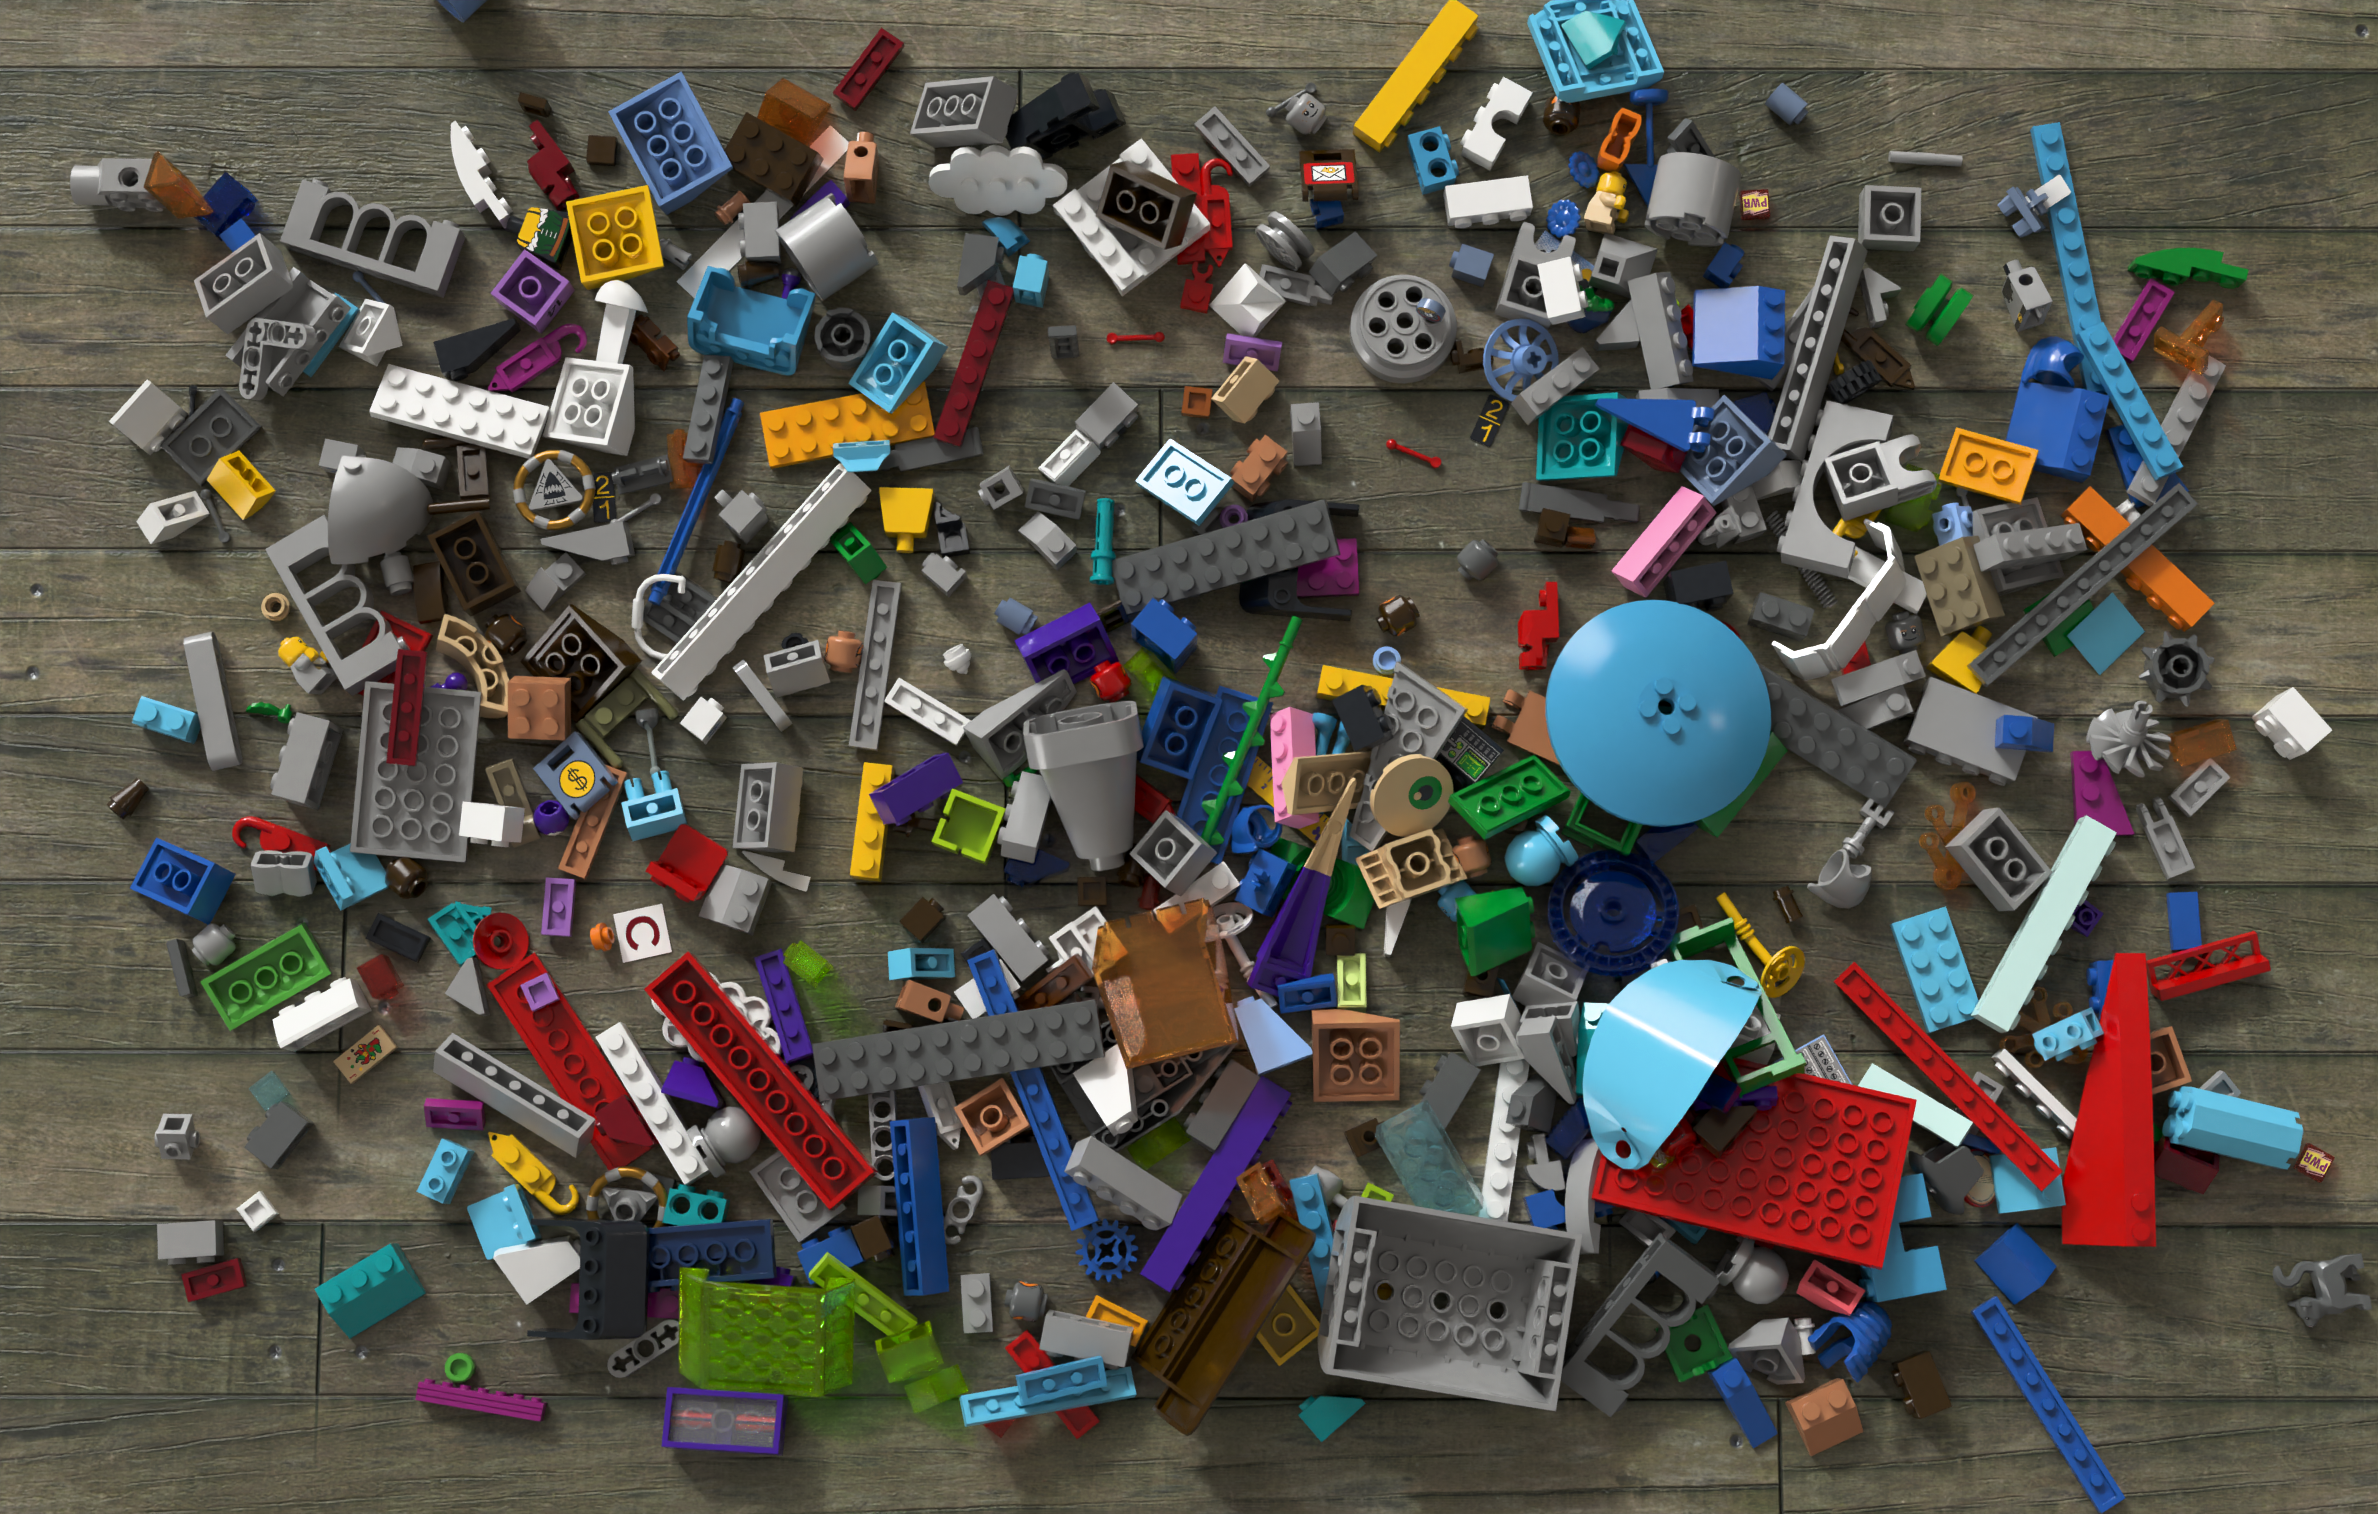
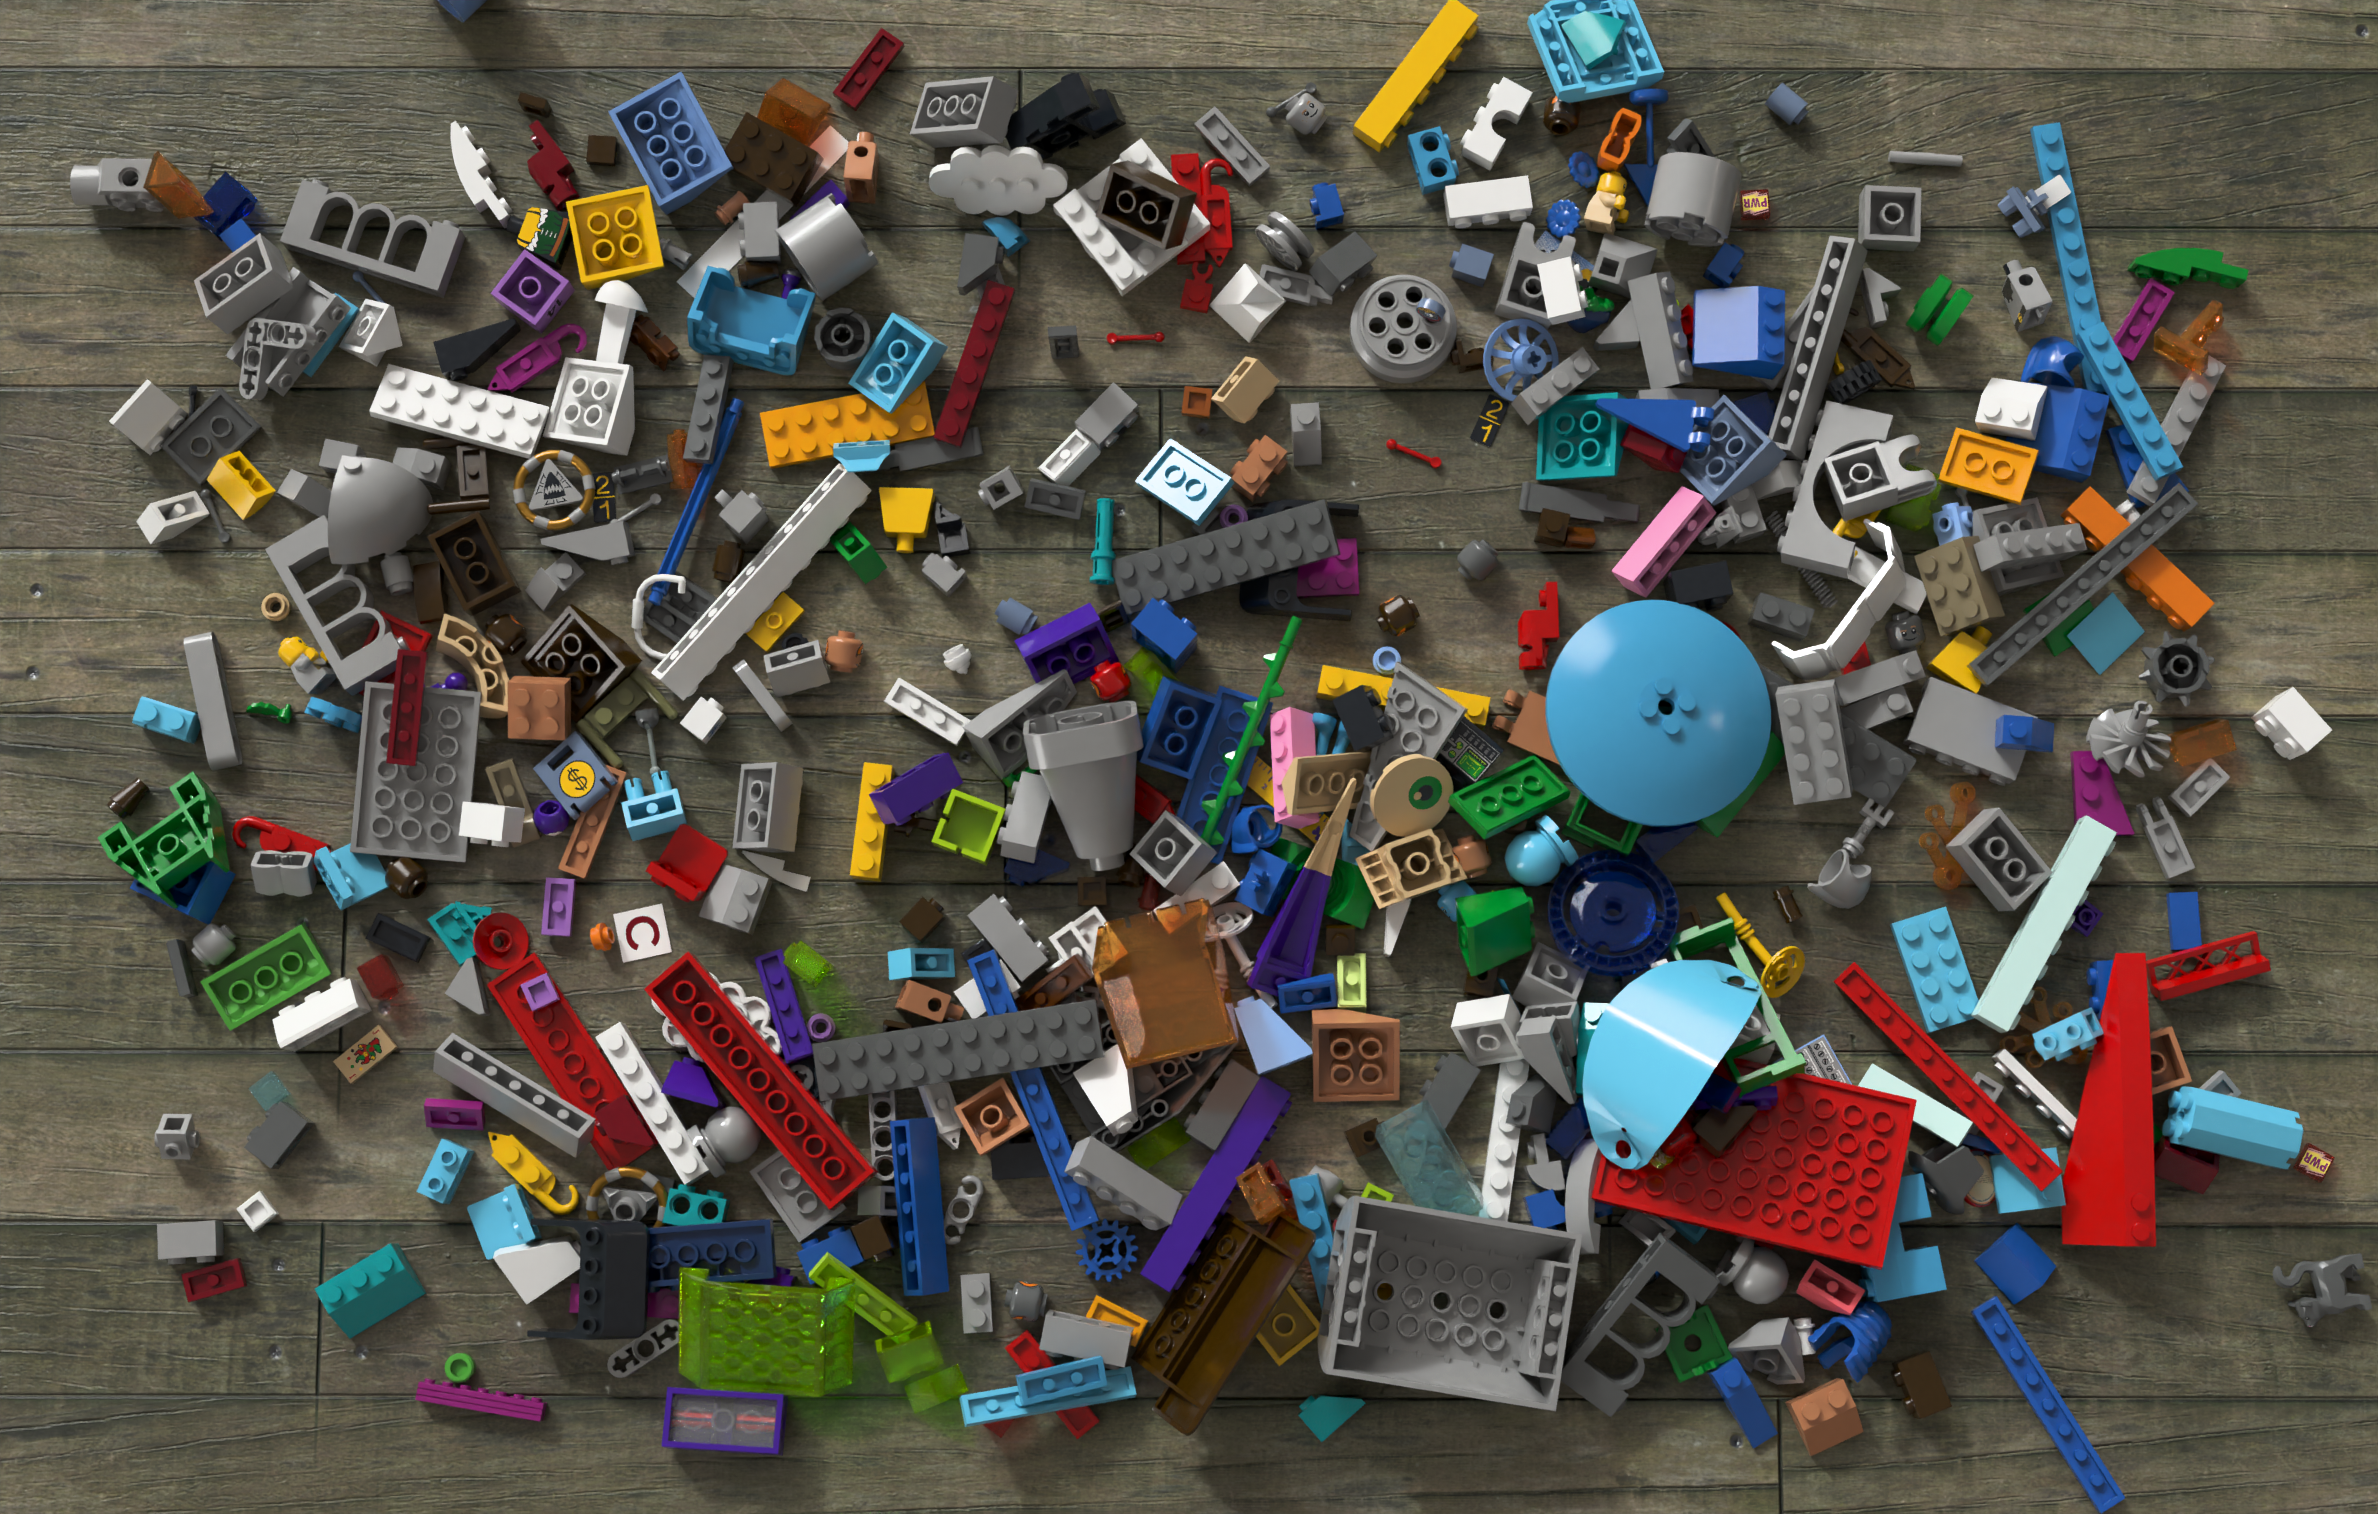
(174, 844): none -> green wedge
(306, 493): none -> light grey slope
(306, 760): light grey brick -> none
(334, 715): none -> dark azure plate
(775, 622): none -> yellow plate
(814, 1021): none -> medium lavender plate
(875, 665): light grey plate -> none
(1031, 280): medium azure brick -> none
(1048, 540): light grey slope -> none
(1264, 350): medium lavender plate -> none
(1328, 174): dark brown container -> none
(1814, 741): none -> light grey brick
(2011, 408): none -> white slope

